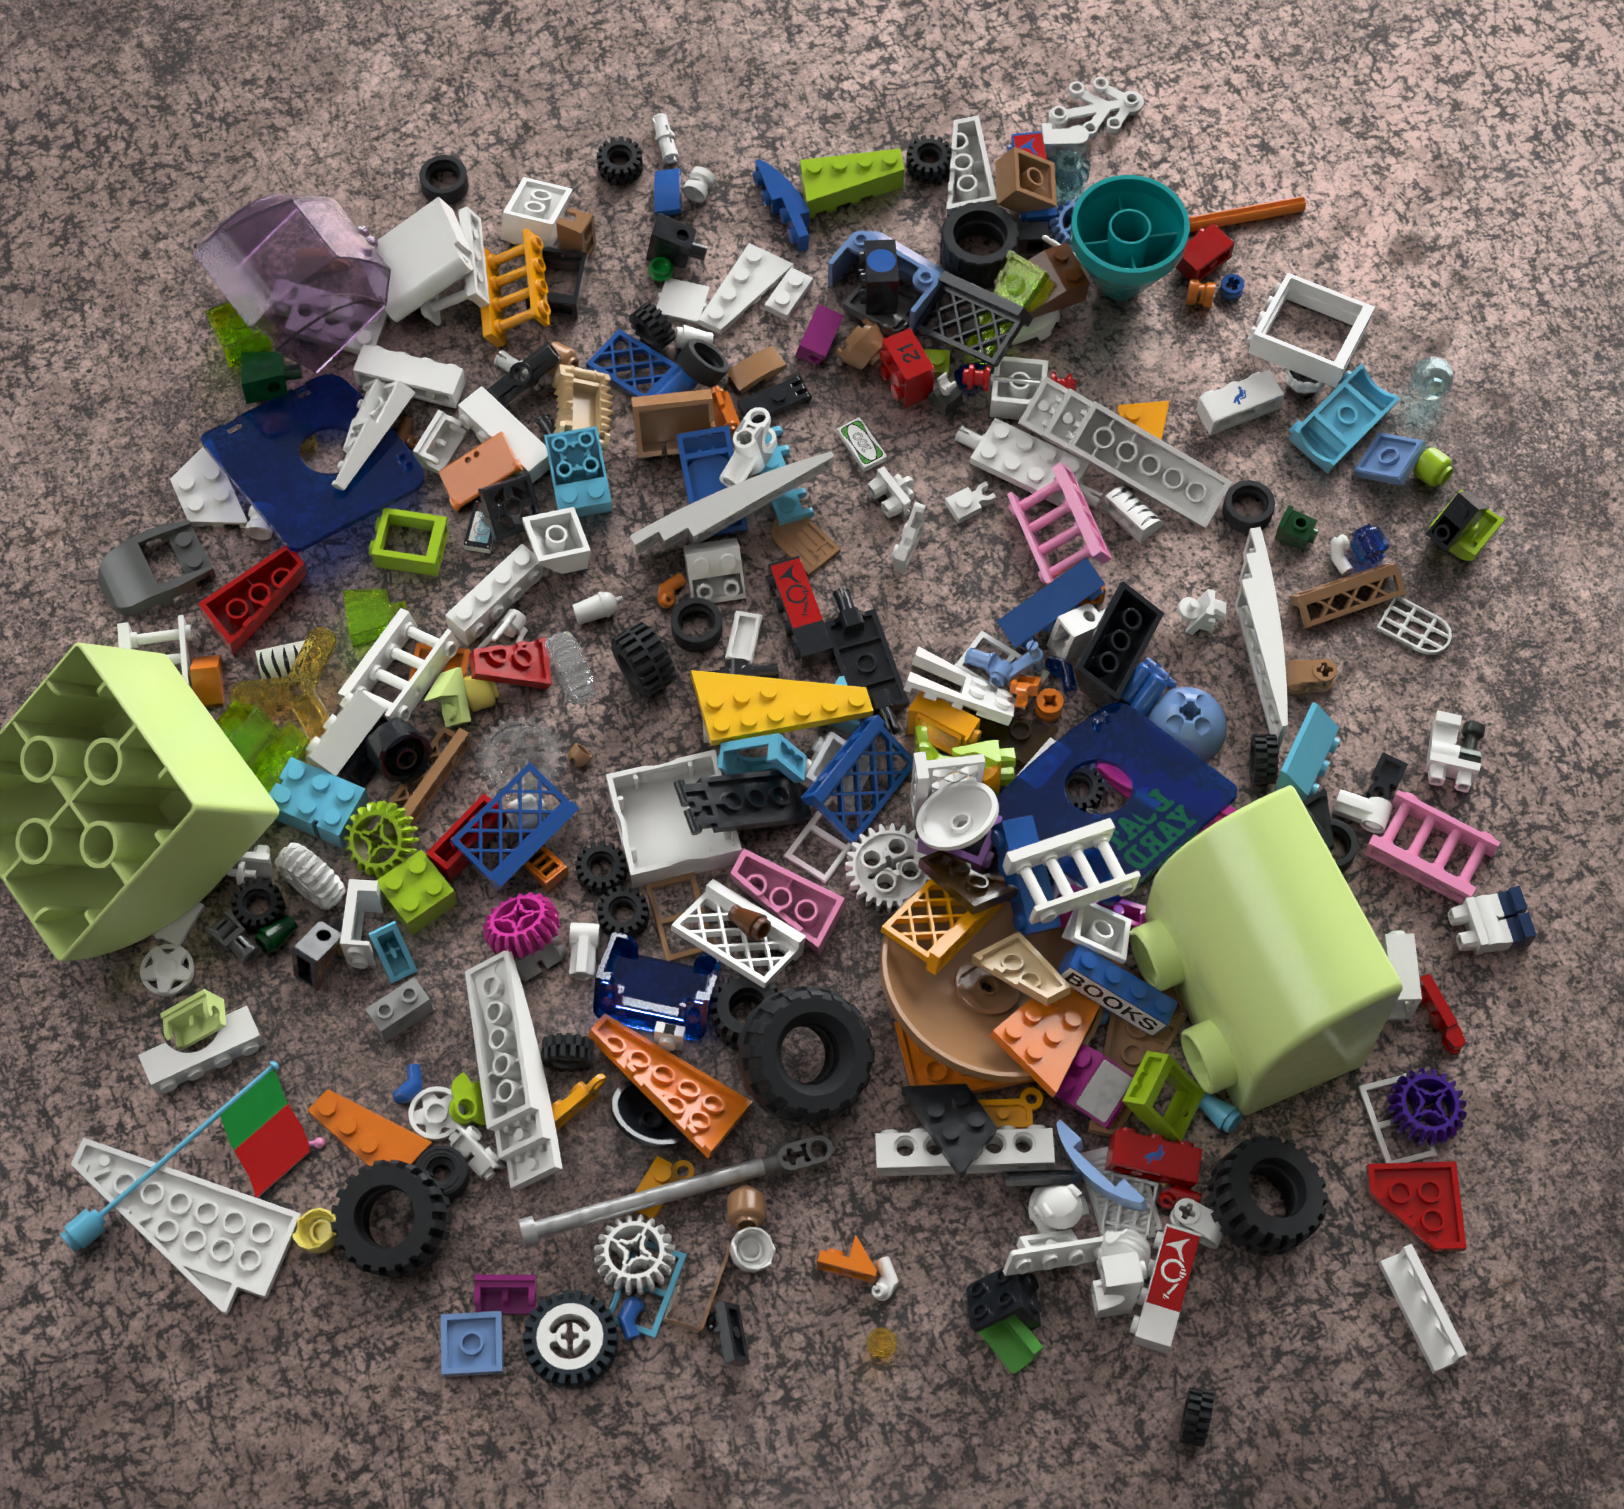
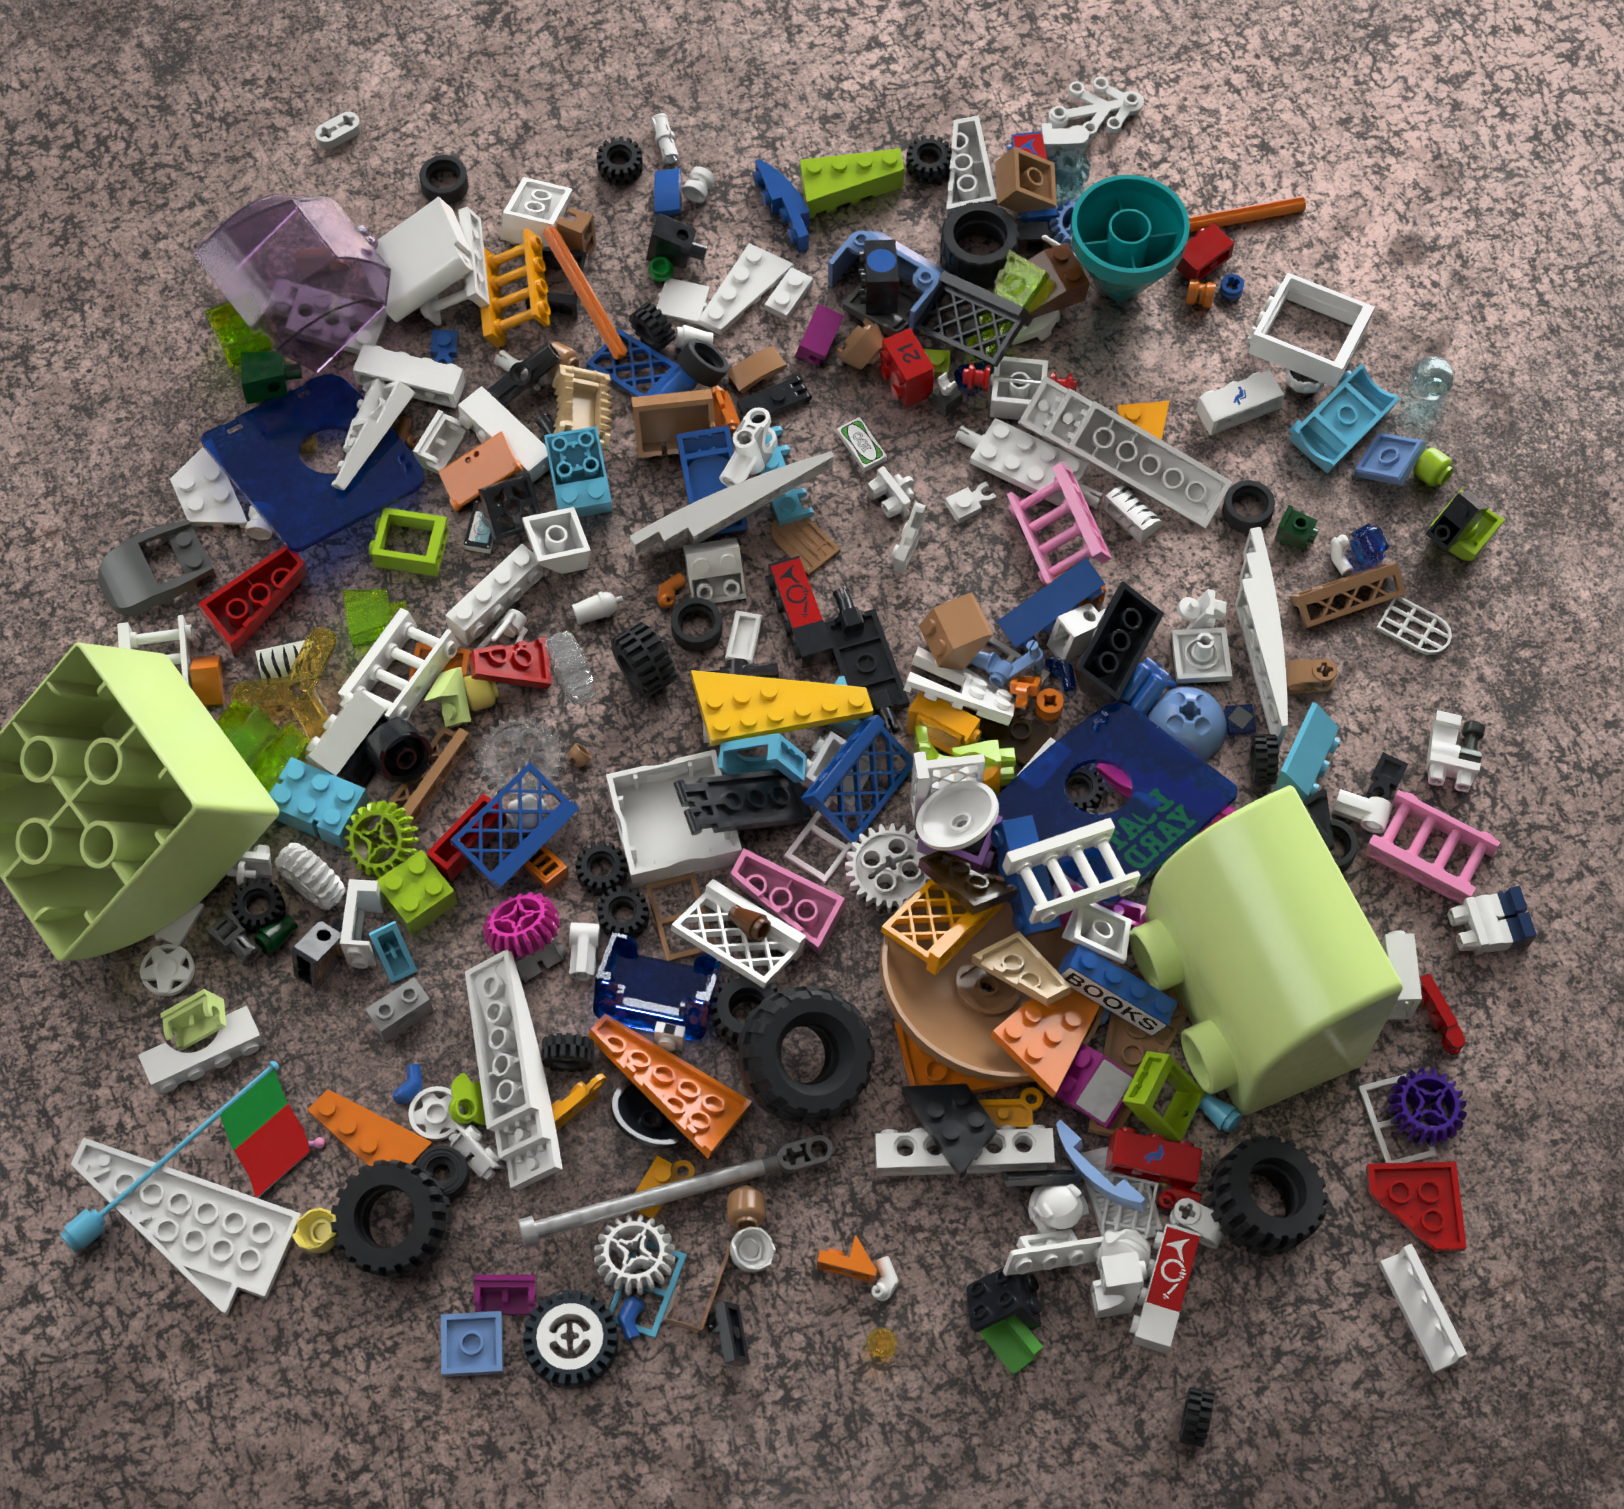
(337, 130): none -> white beam
(444, 345): none -> blue plate
(585, 292): none -> orange axle
(956, 632): none -> medium nougat slope
(1201, 655): none -> white plate
(1240, 719): none -> clear blue tile

